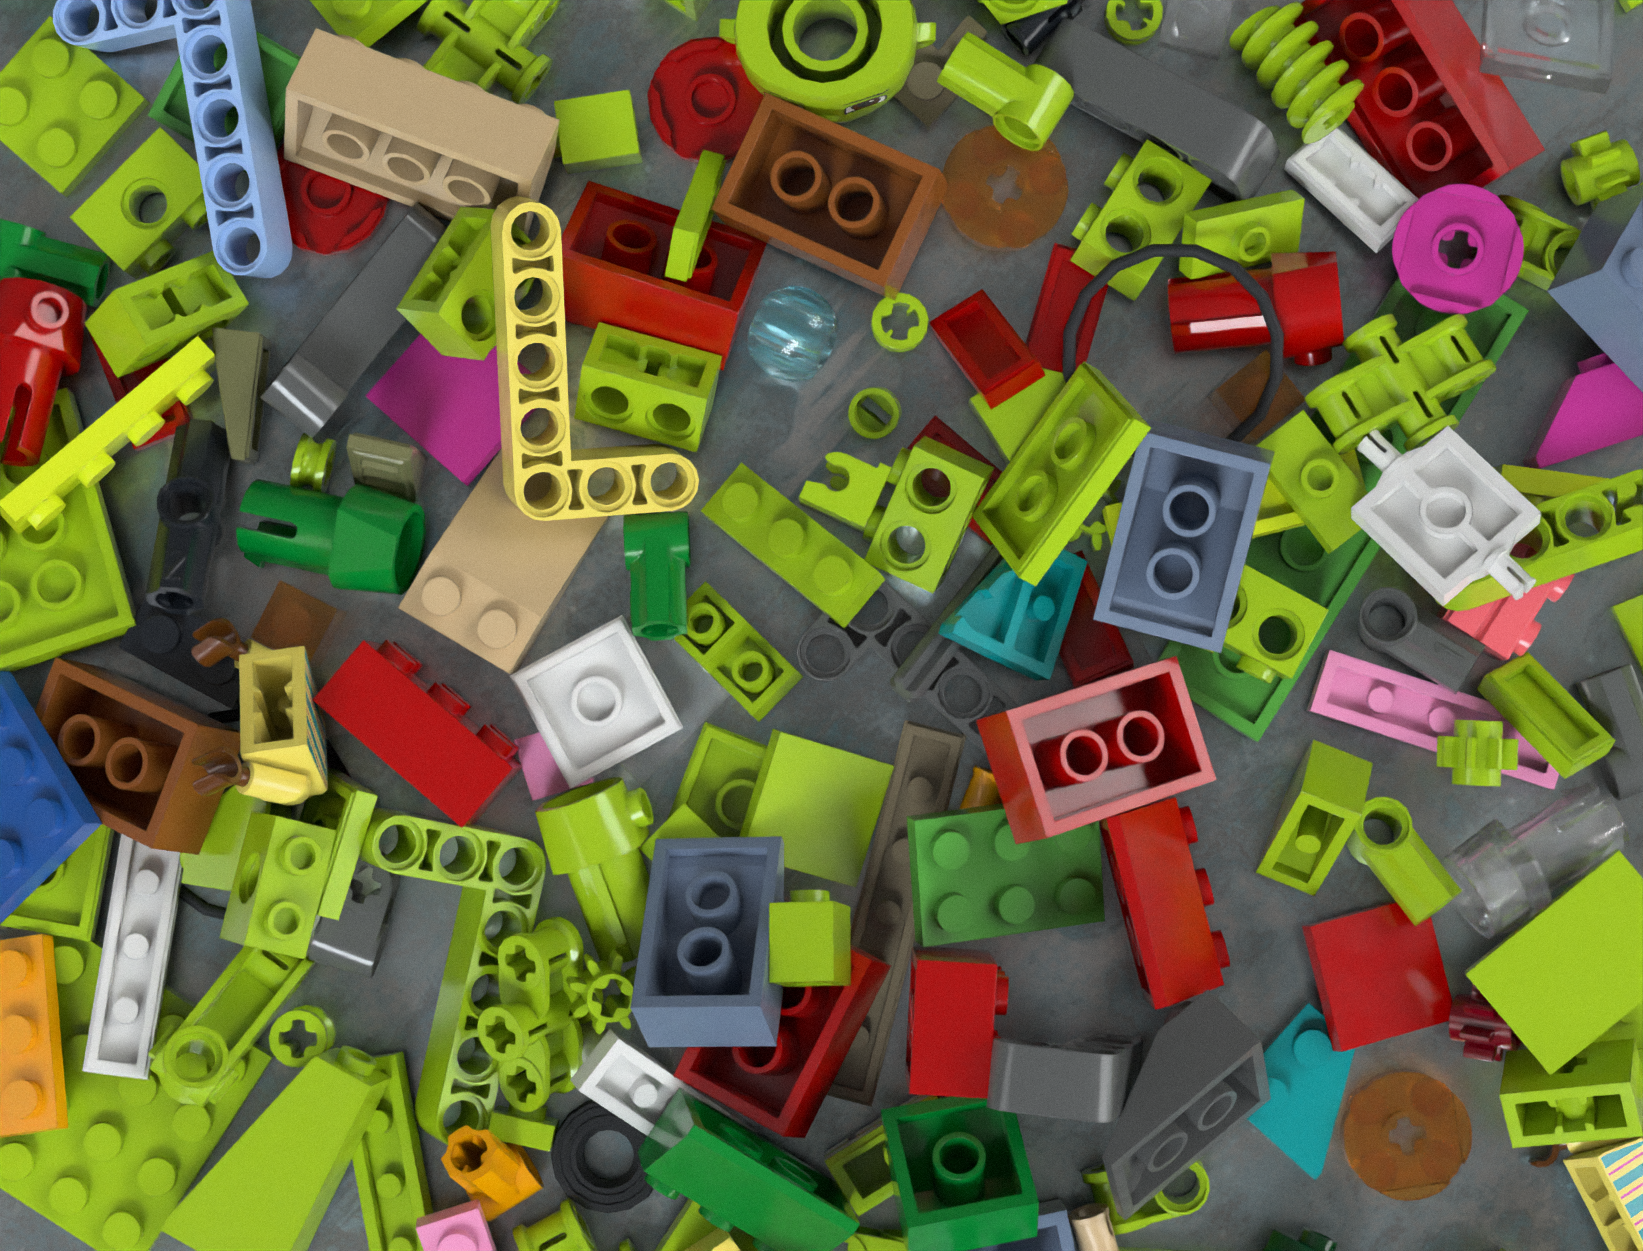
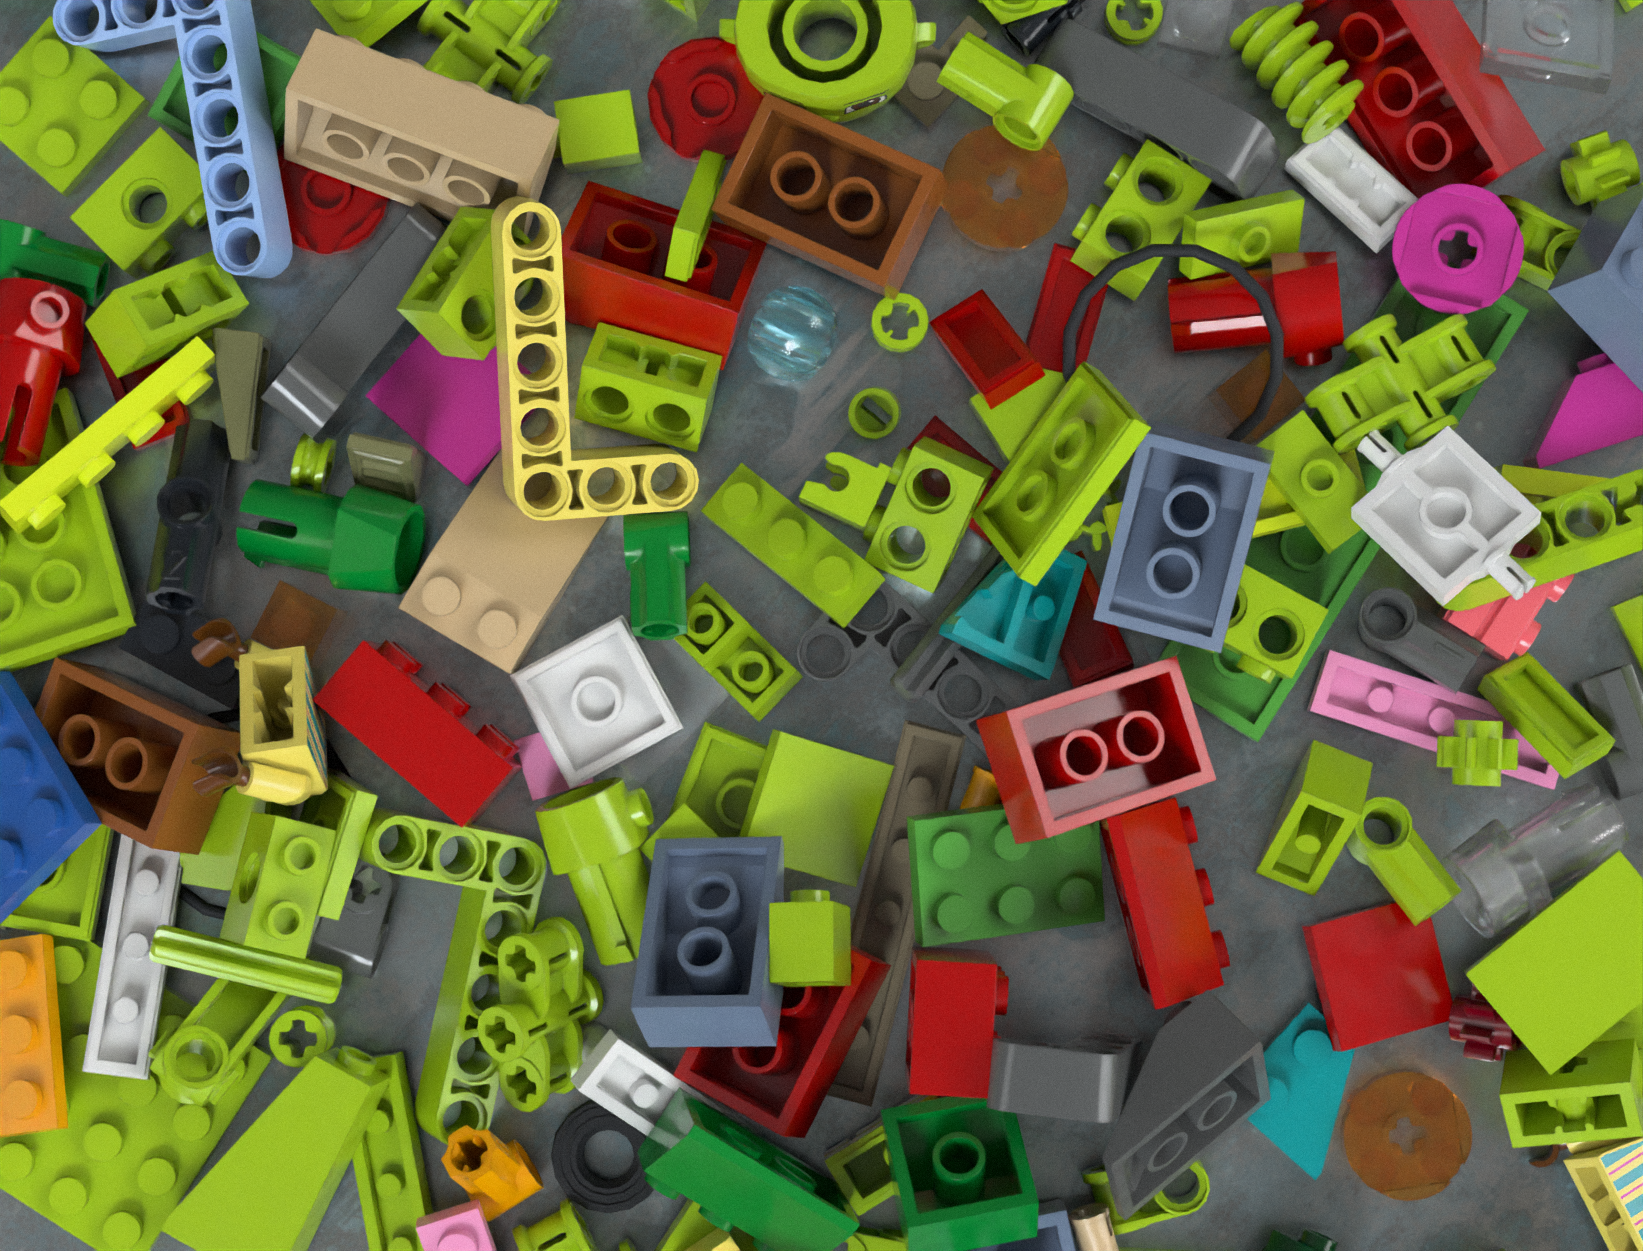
(245, 964): none -> lime axle
(524, 1128): lime plate -> none
(598, 976): lime gear -> none

